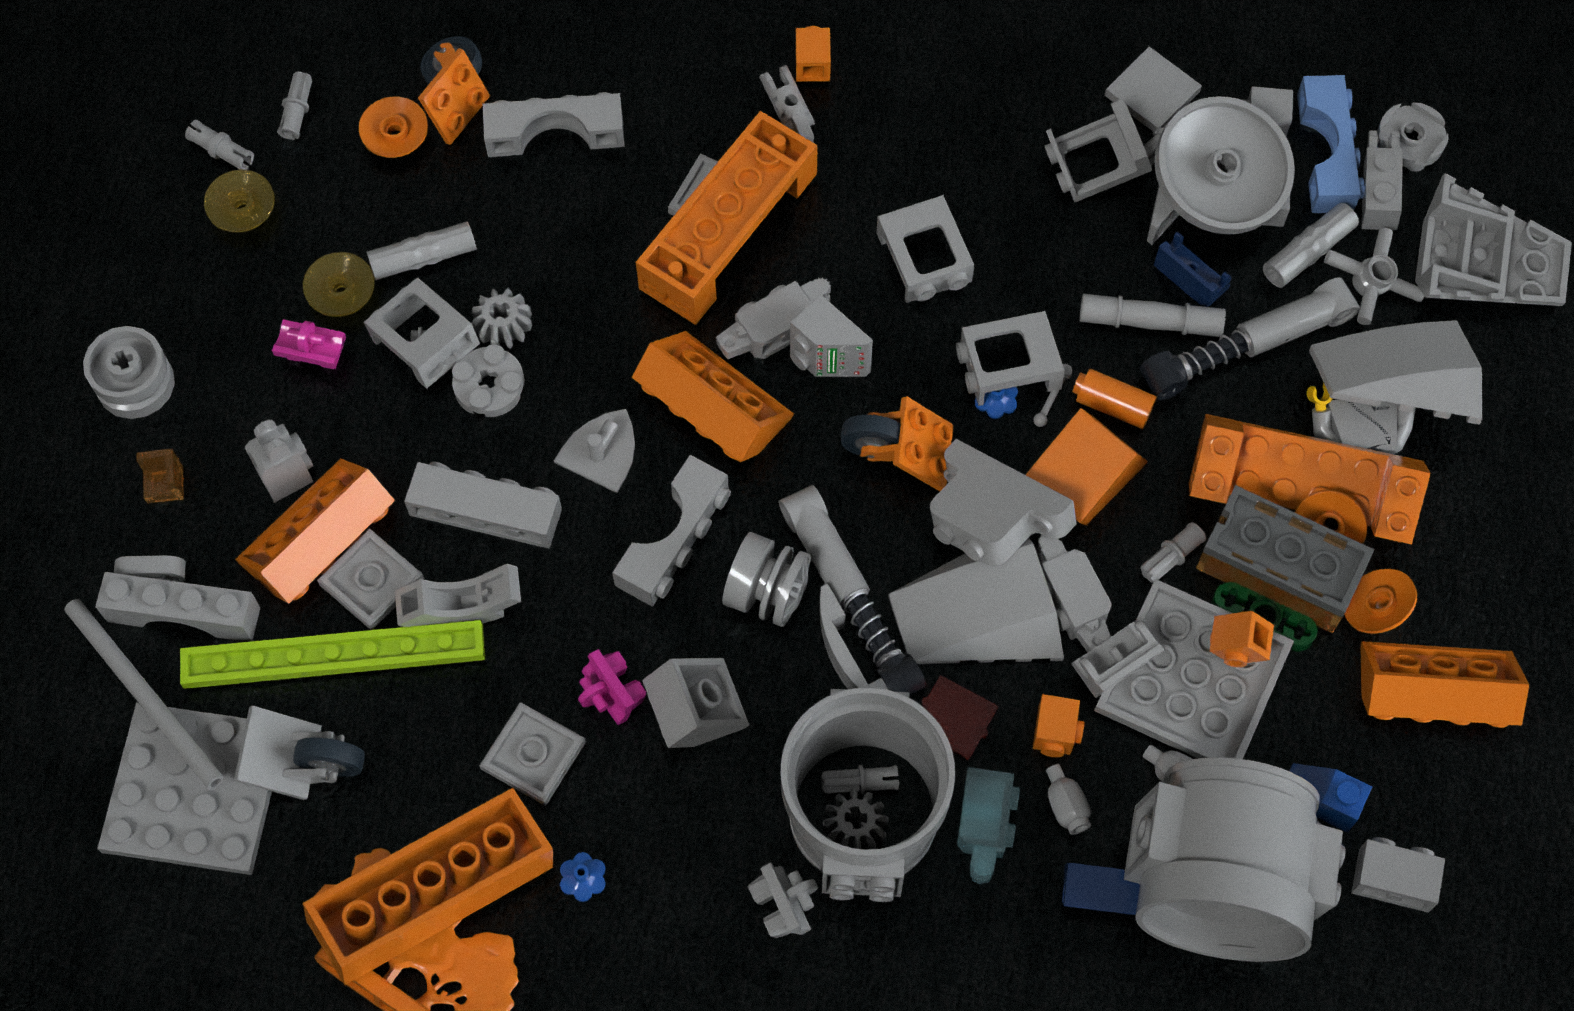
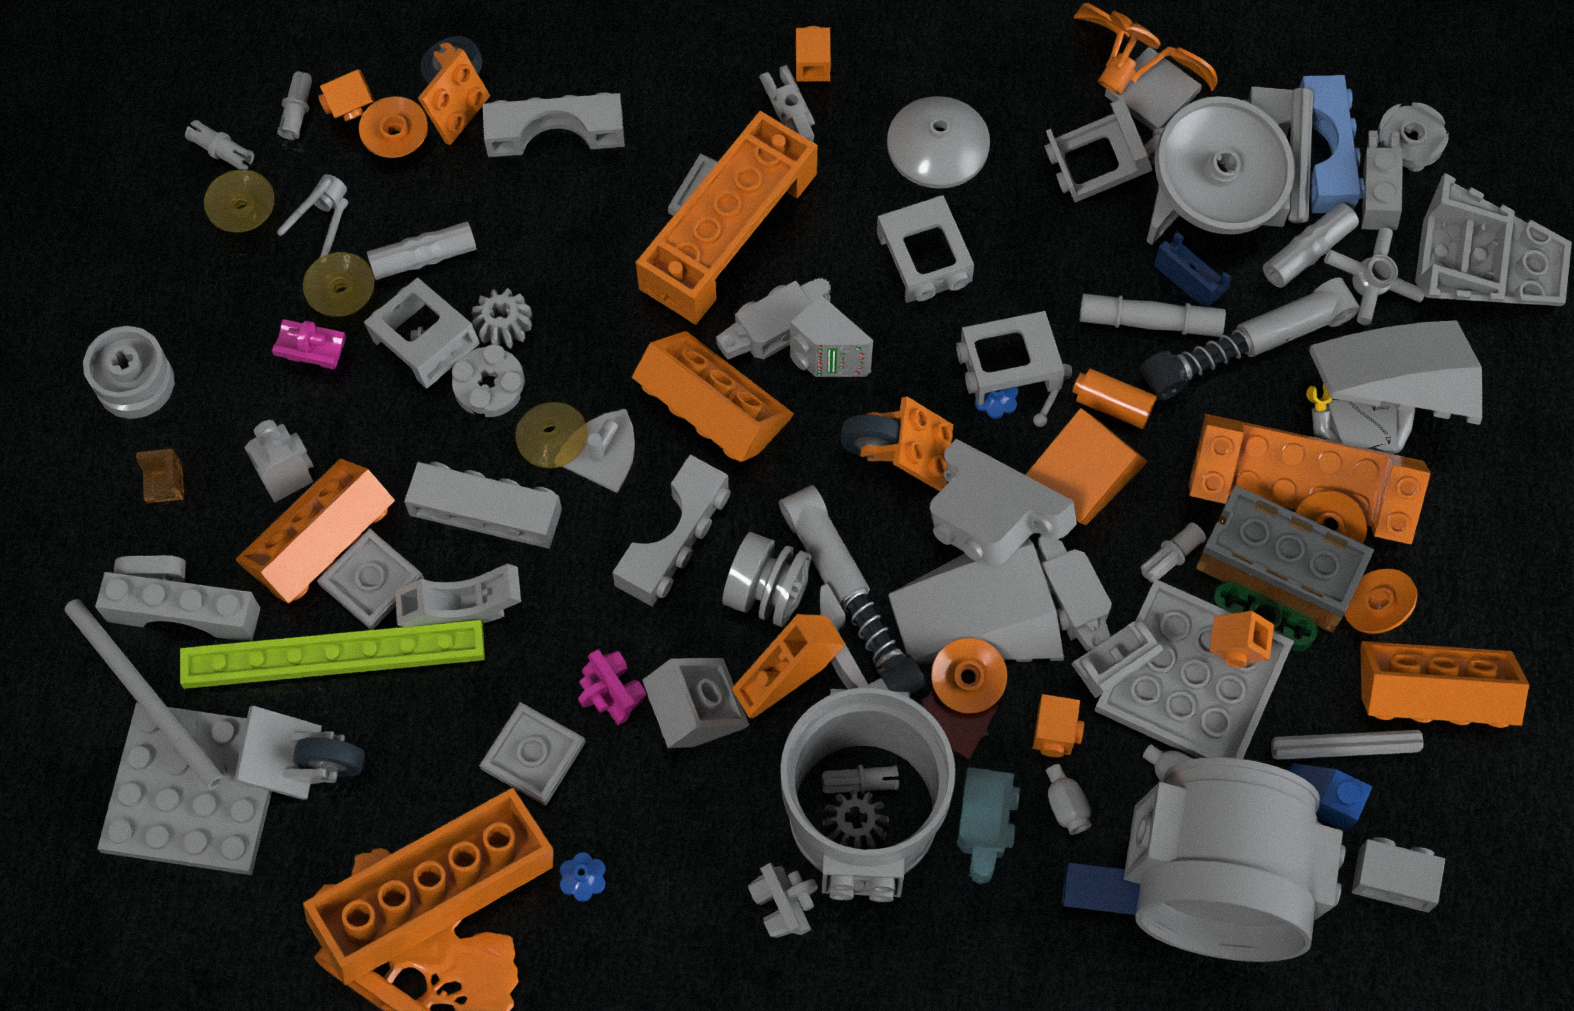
(325, 196): none -> light grey plant
(346, 96): none -> orange brick
(555, 447): none -> clear yellow dish
(788, 662): none -> orange slope
(933, 156): none -> light grey dish
(978, 658): none -> orange dish
(1121, 67): none -> orange plant
(1301, 148): none -> light grey axle
(1347, 744): none -> light grey axle

